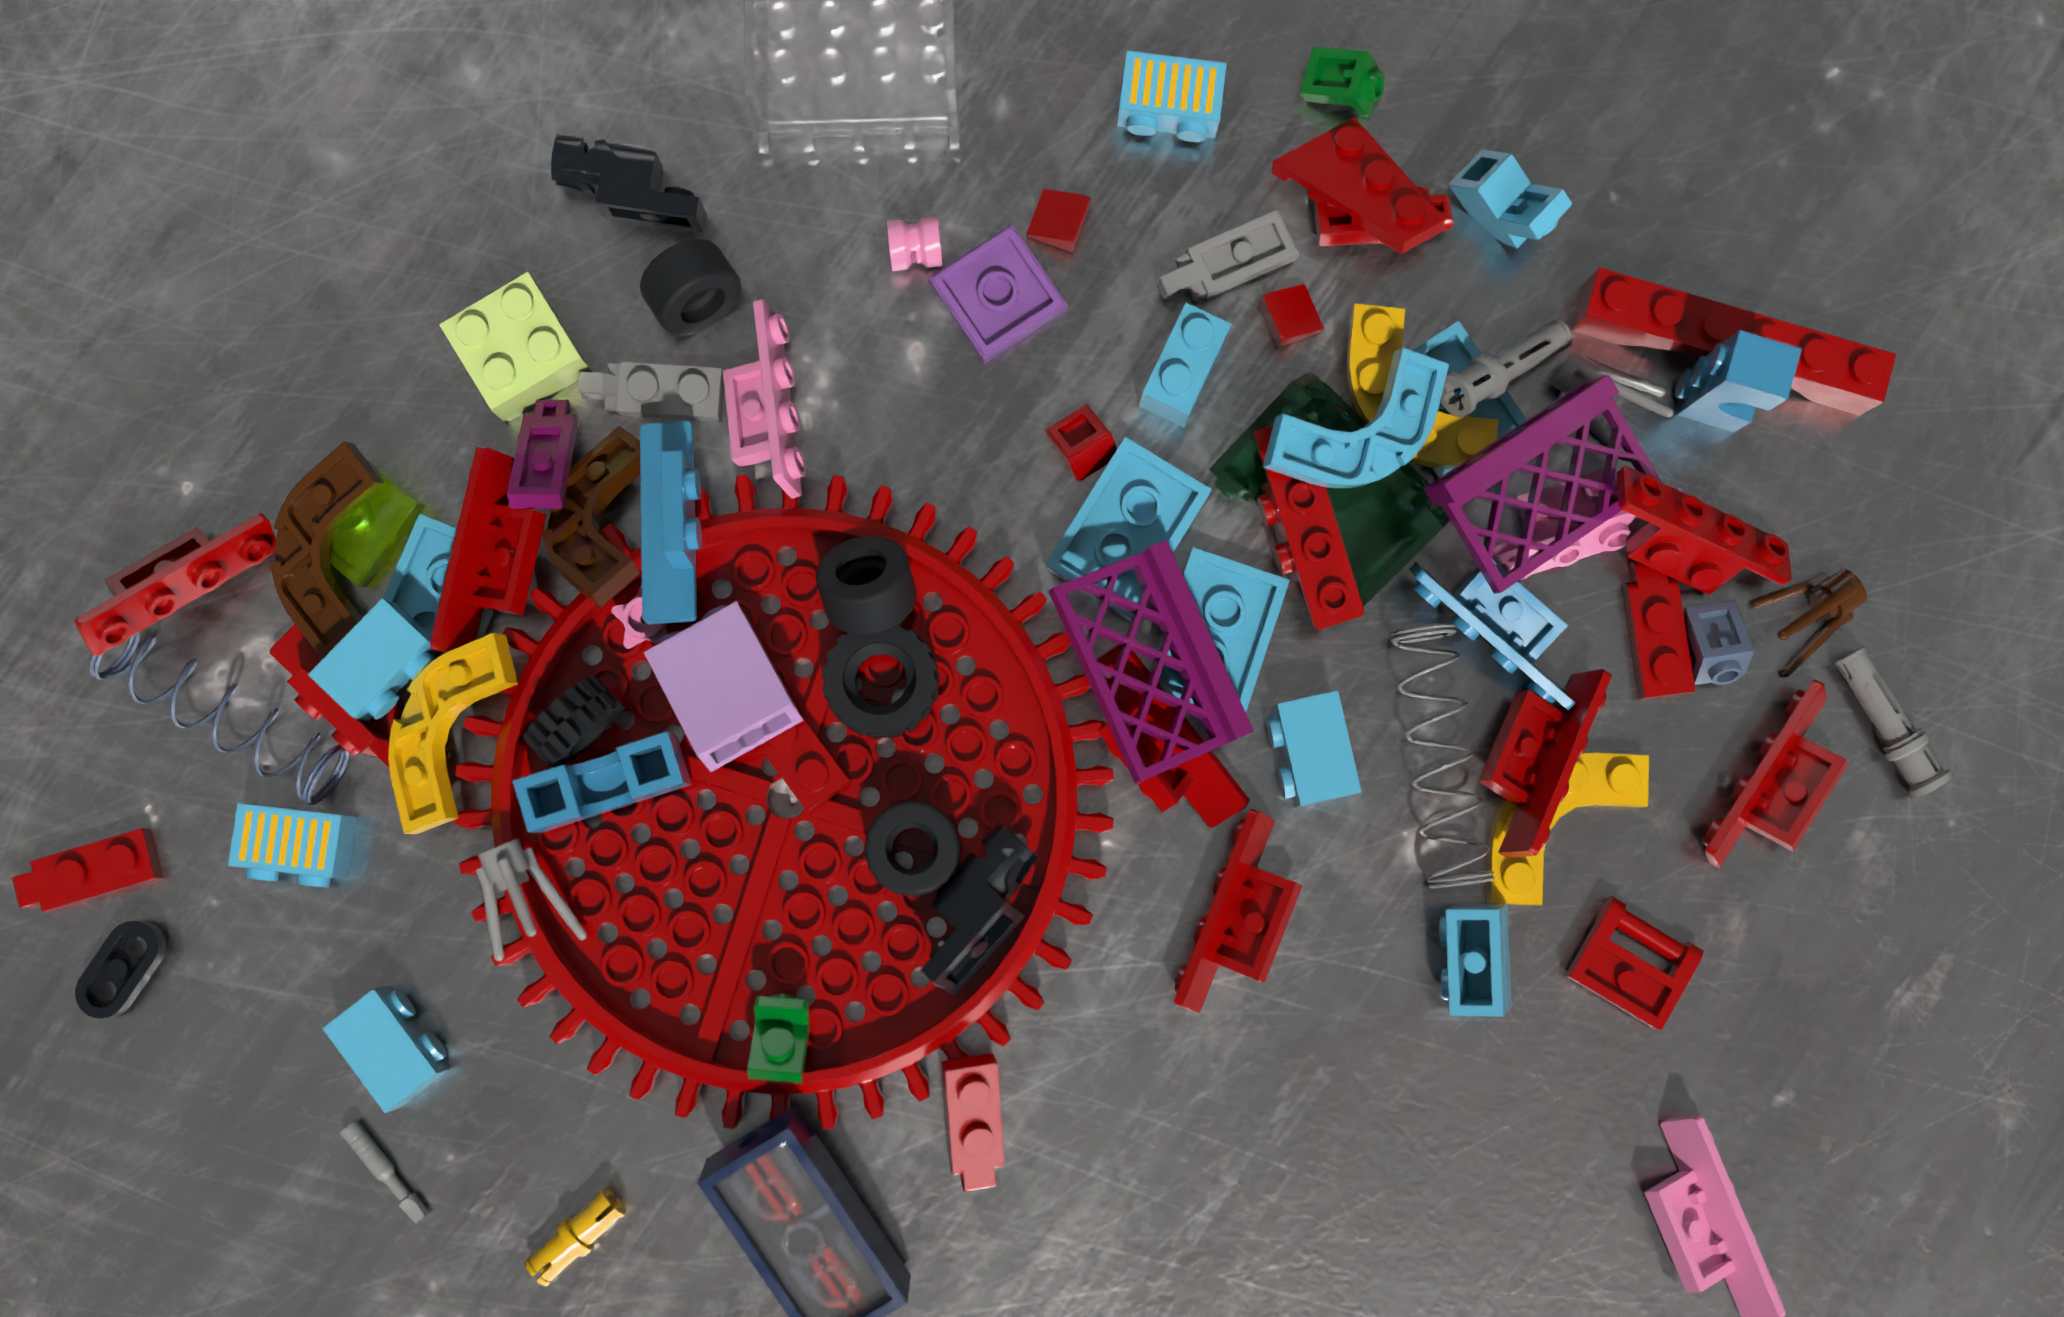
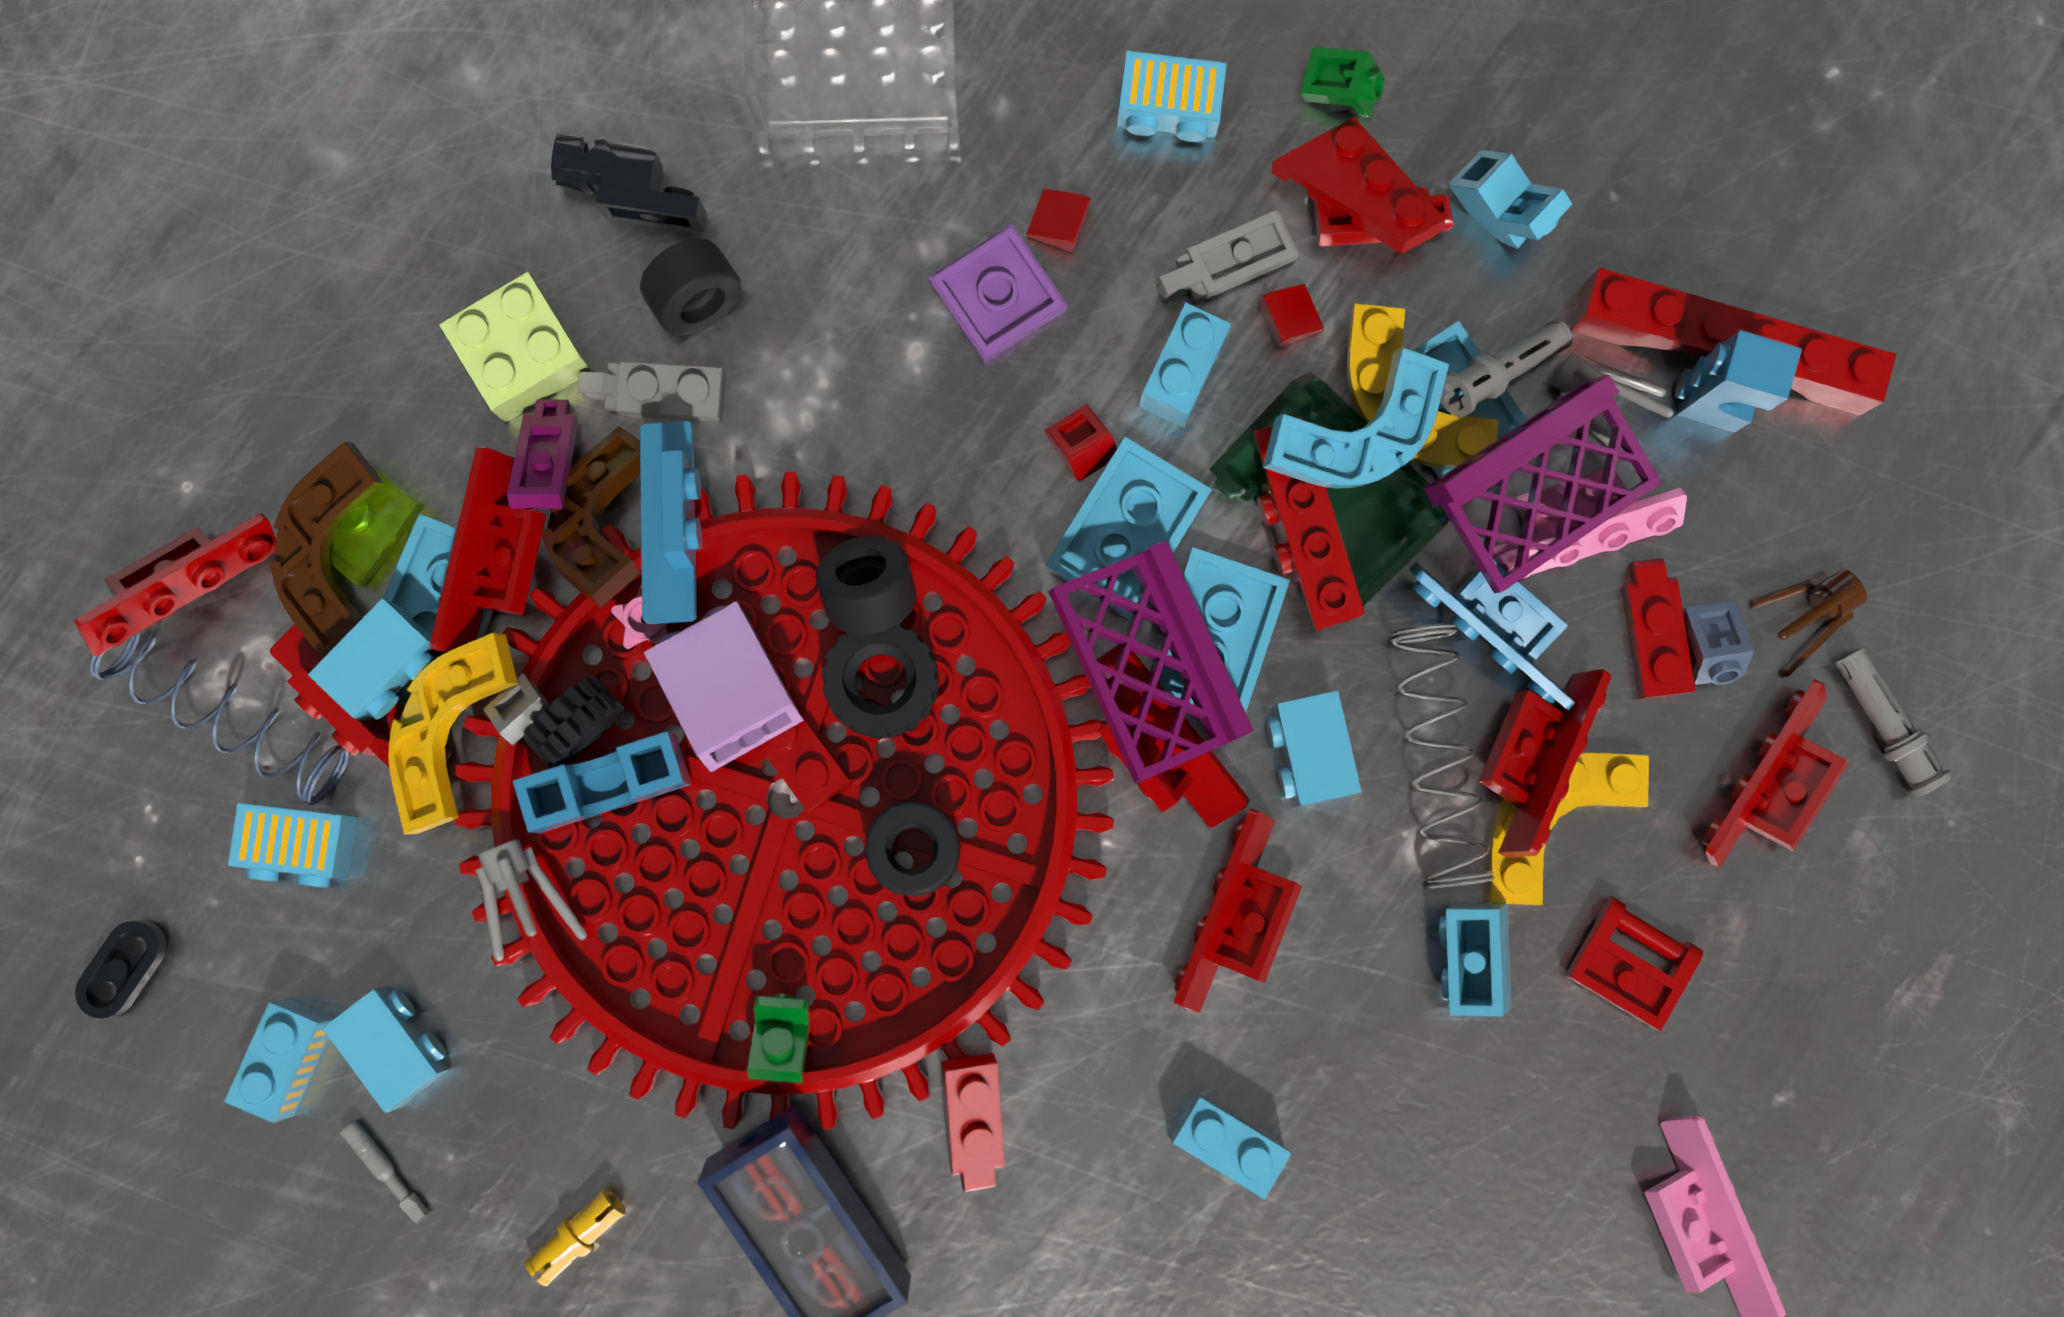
(89, 871): red hinge -> none
(279, 1060): none -> medium azure brick
(516, 709): none -> light grey plate
(760, 405): bright pink bracket -> none
(914, 243): bright pink wheel -> none
(978, 908): black plate -> none
(1229, 1145): none -> medium azure brick
(1694, 538): red bracket -> none

